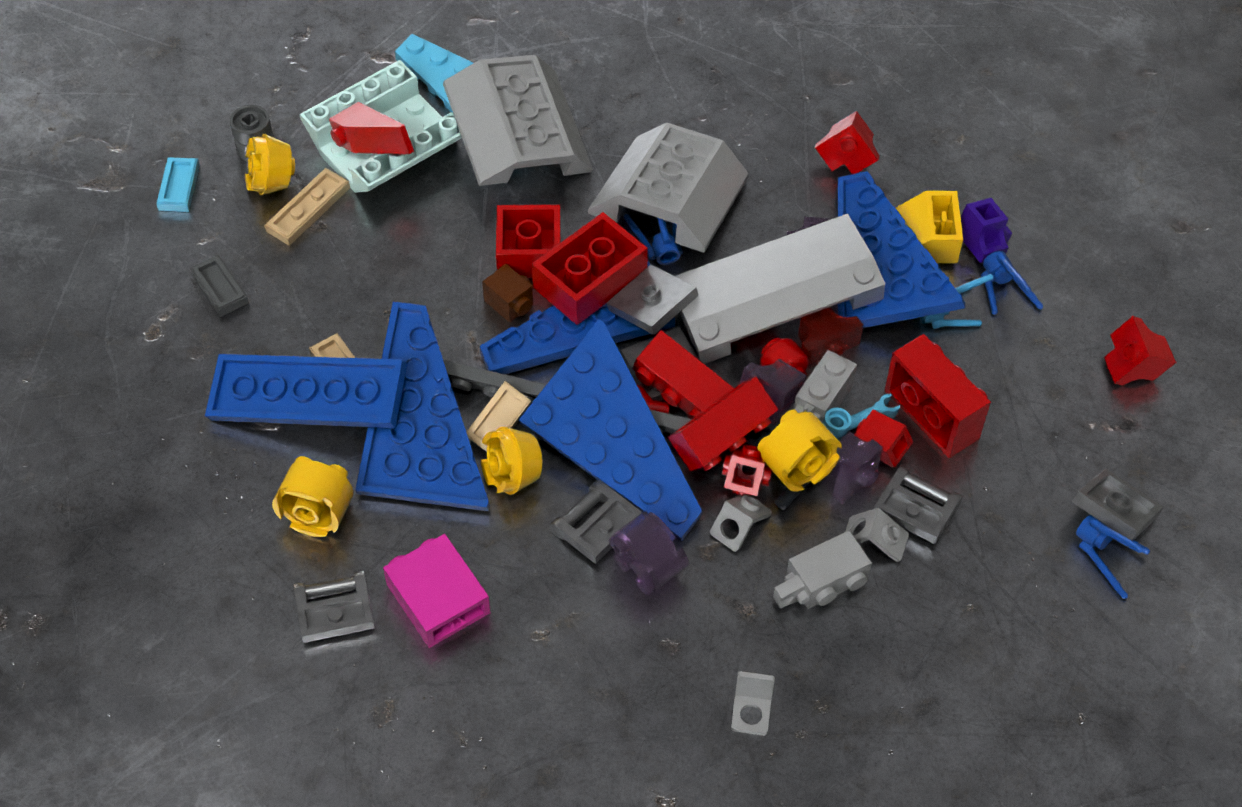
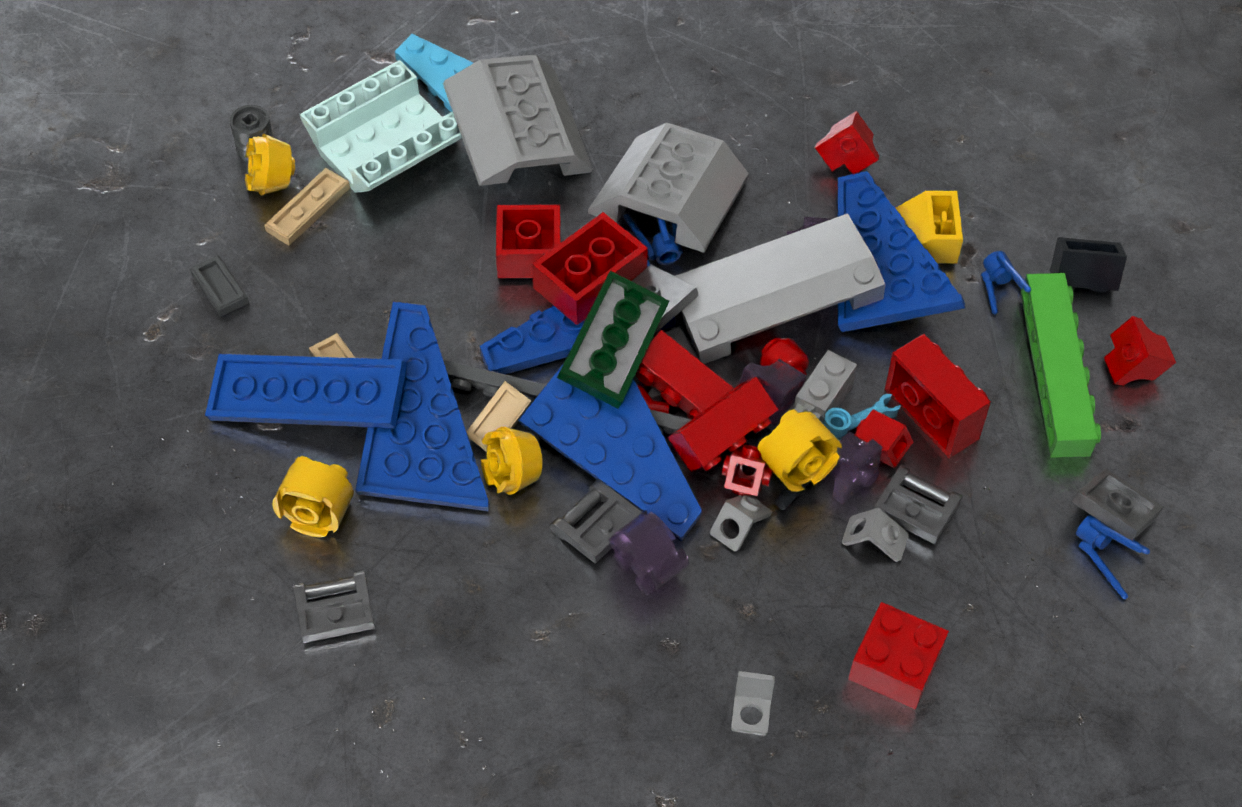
(178, 184): medium azure tile -> none
(369, 131): red slope -> none
(436, 590): dark pink brick -> none
(508, 293): reddish brown brick -> none
(613, 339): none -> dark green piece
(824, 572): light grey hinge -> none
(828, 331): clear red brick -> none
(898, 655): none -> red brick
(938, 319): dark azure plant -> none
(984, 228): dark purple brick -> none
(1059, 366): none -> bright green brick
(1089, 263): none -> black brick

